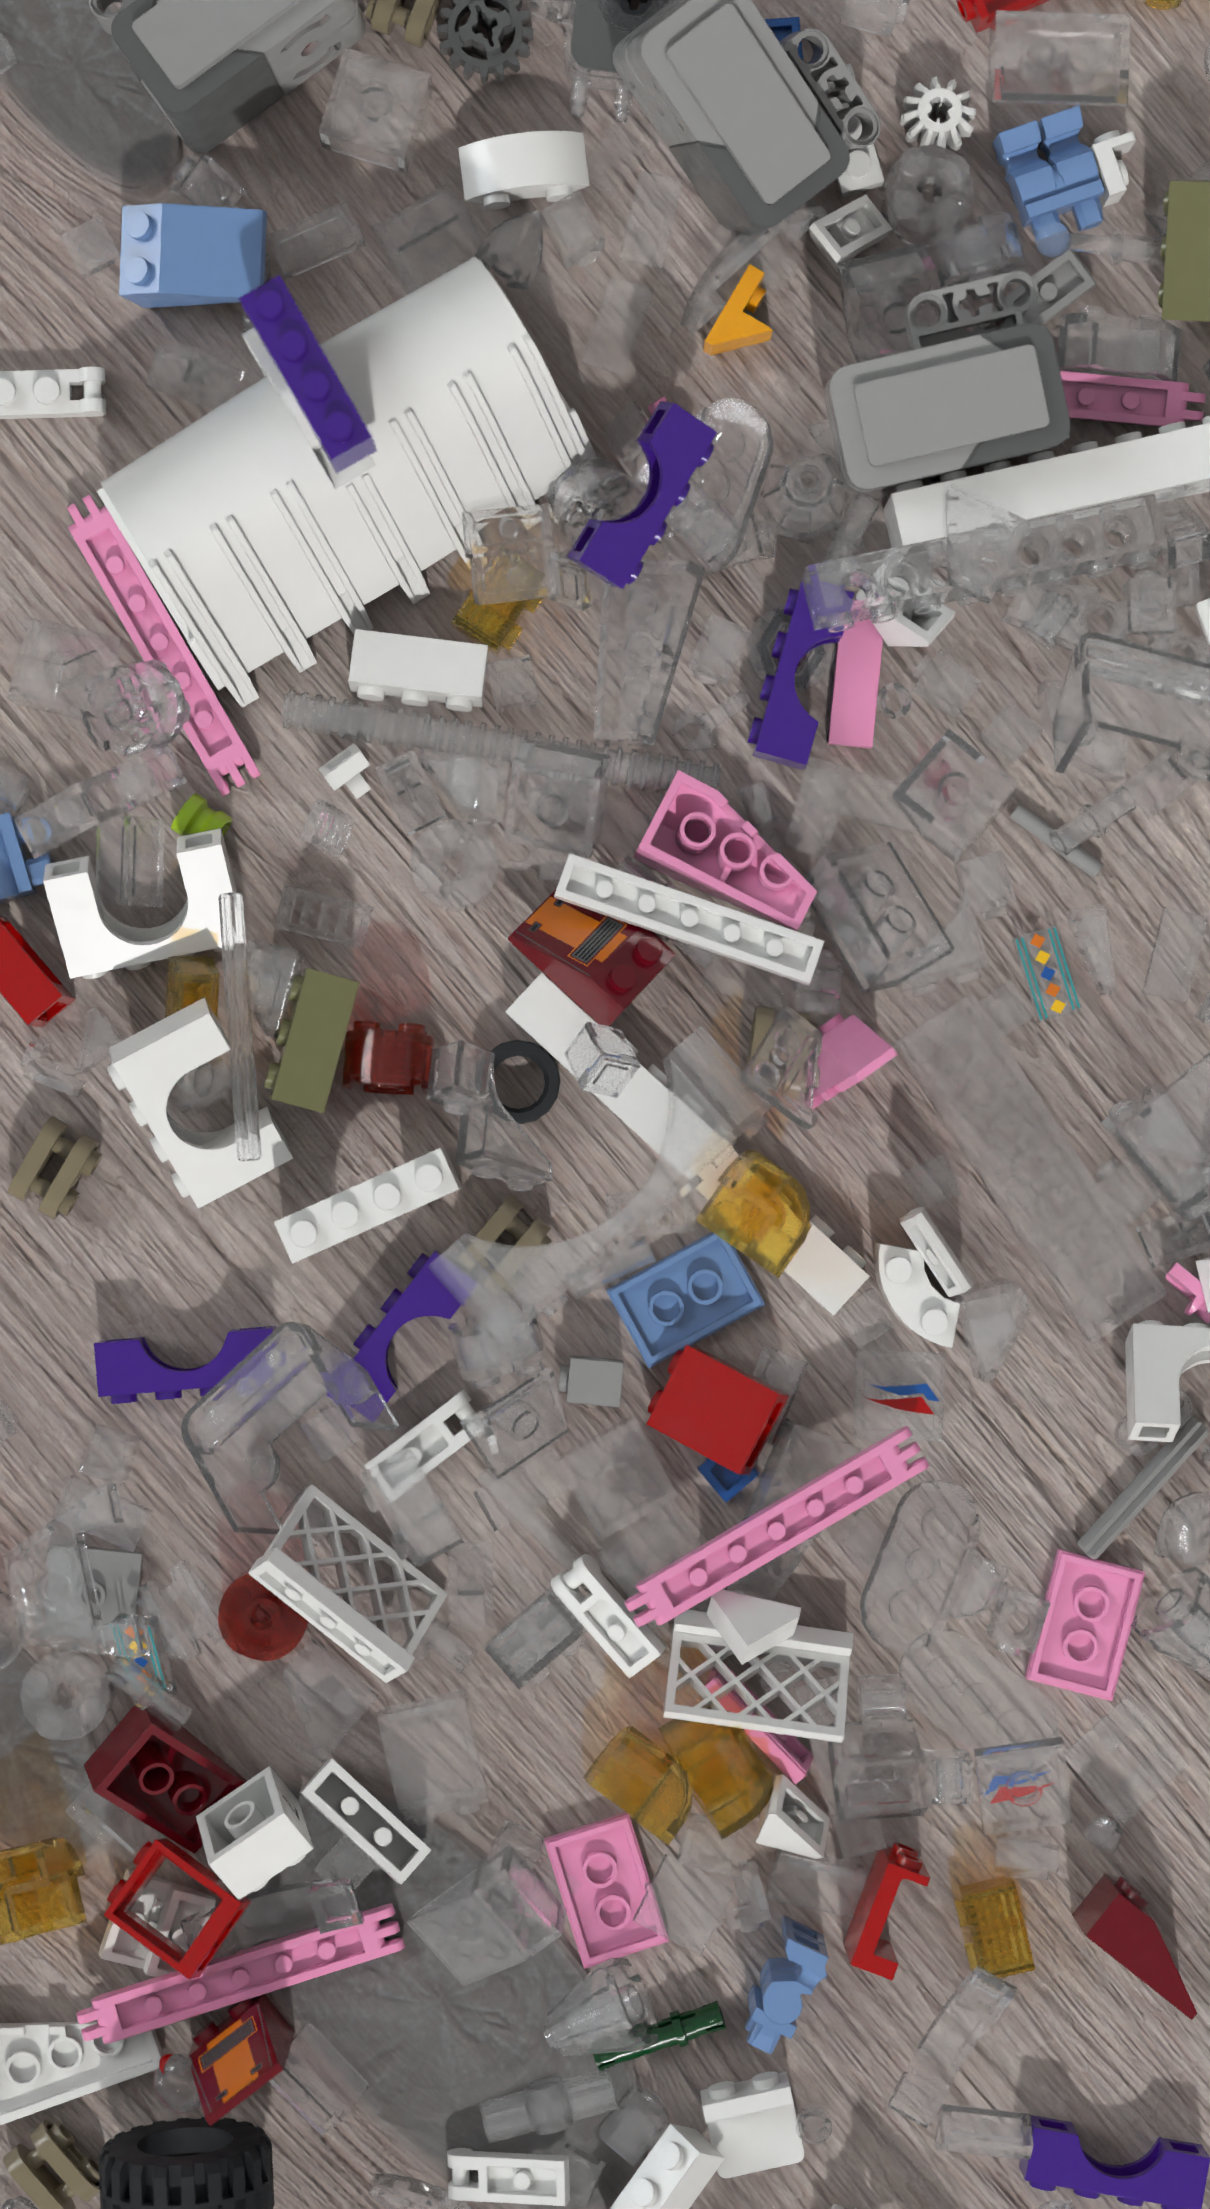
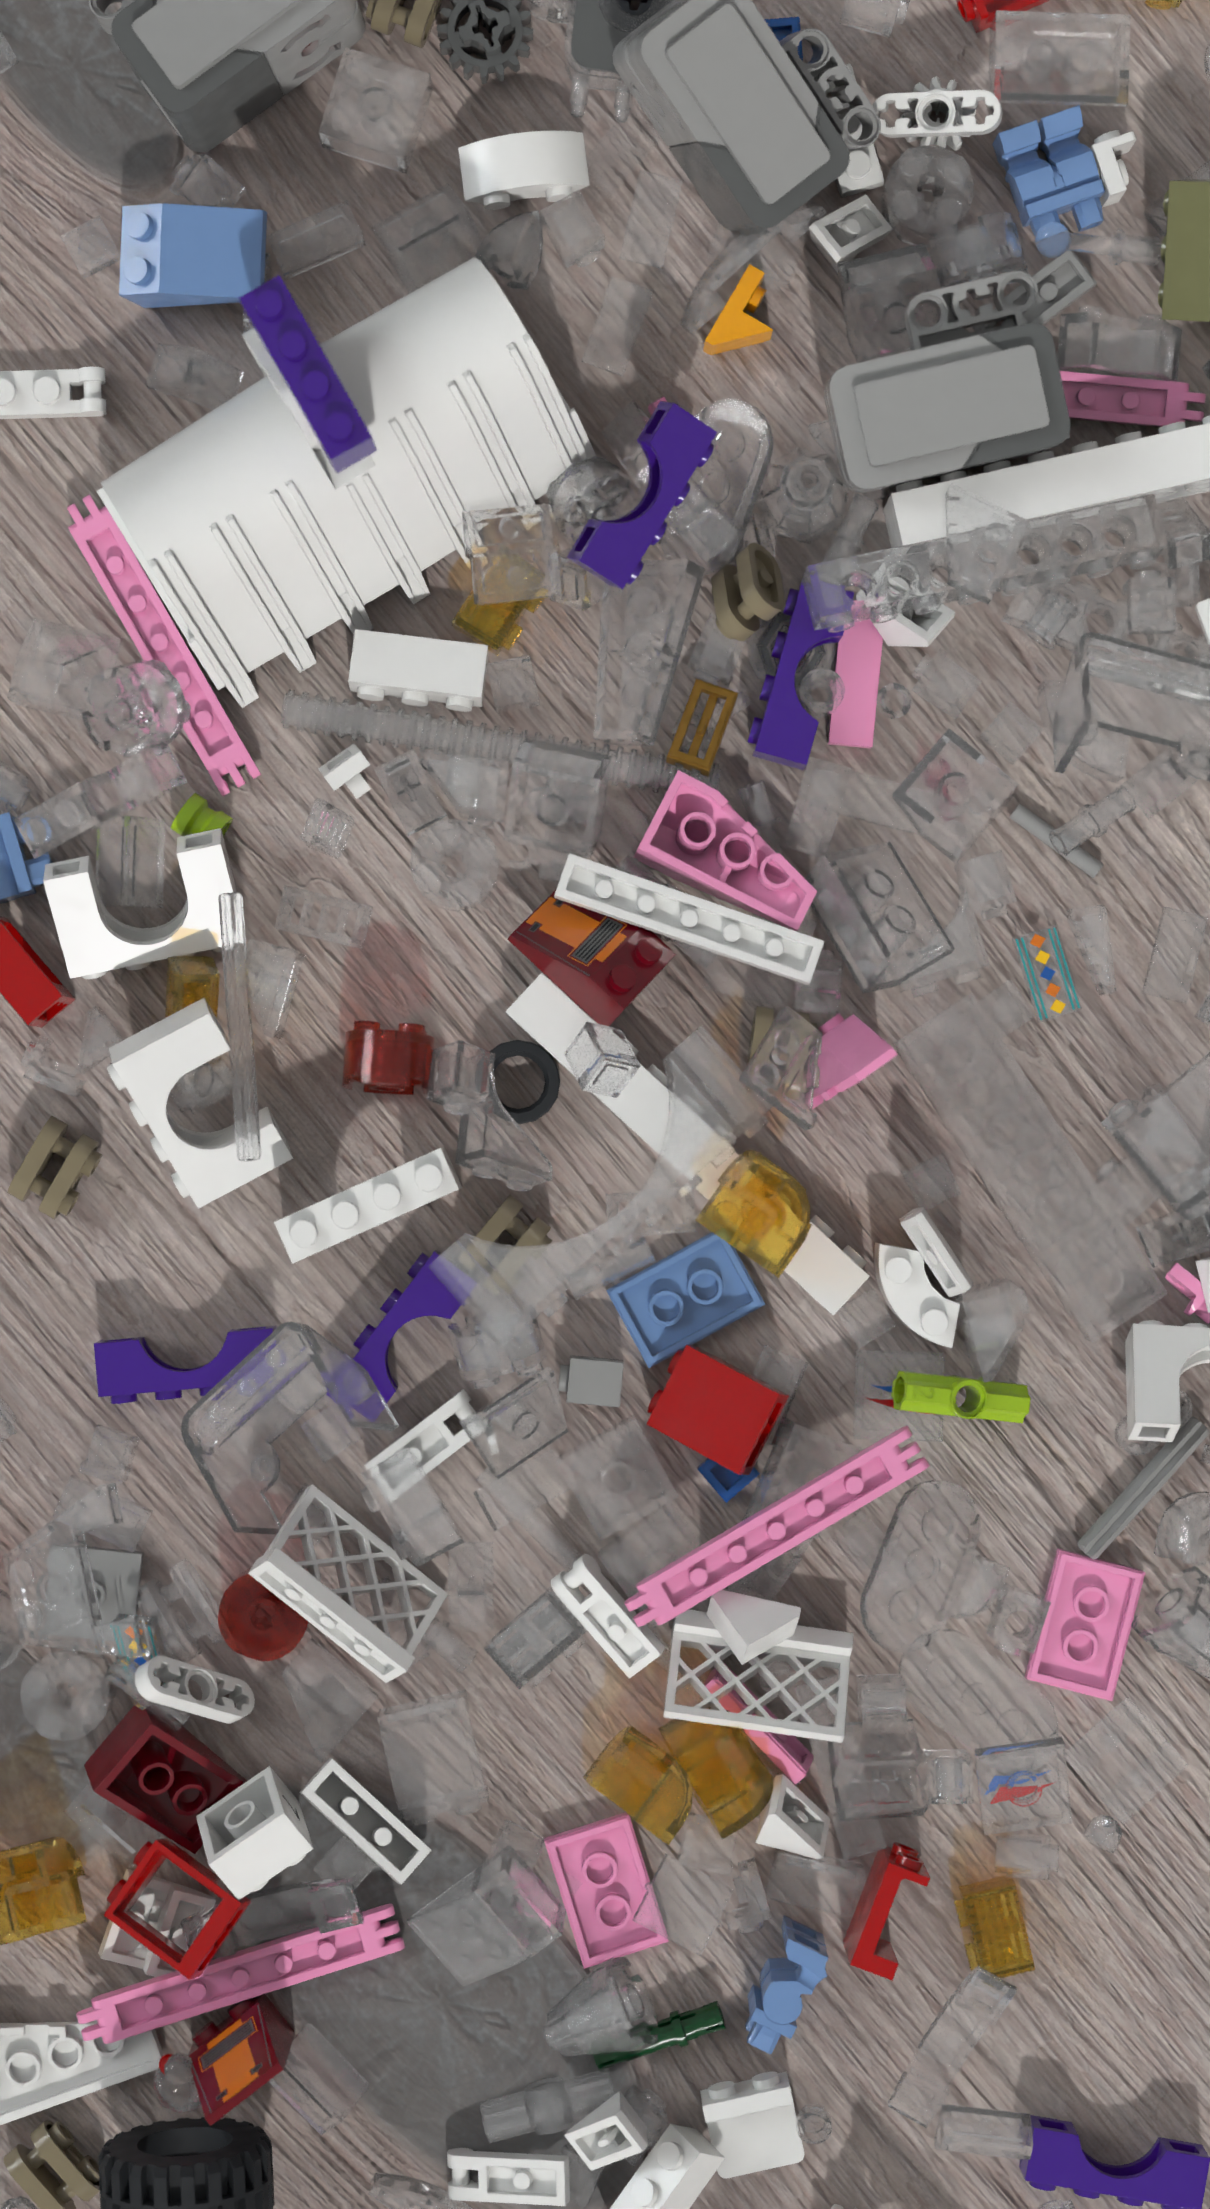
(177, 1694): none -> white beam
(311, 1039): olive slope -> none
(609, 2133): none -> white slope
(691, 760): none -> pearl gold tile
(747, 592): none -> dark tan brick
(826, 680): none -> clear brick
(938, 1396): none -> lime piece
(970, 102): none -> white beam
(1119, 1924): dark red slope -> none

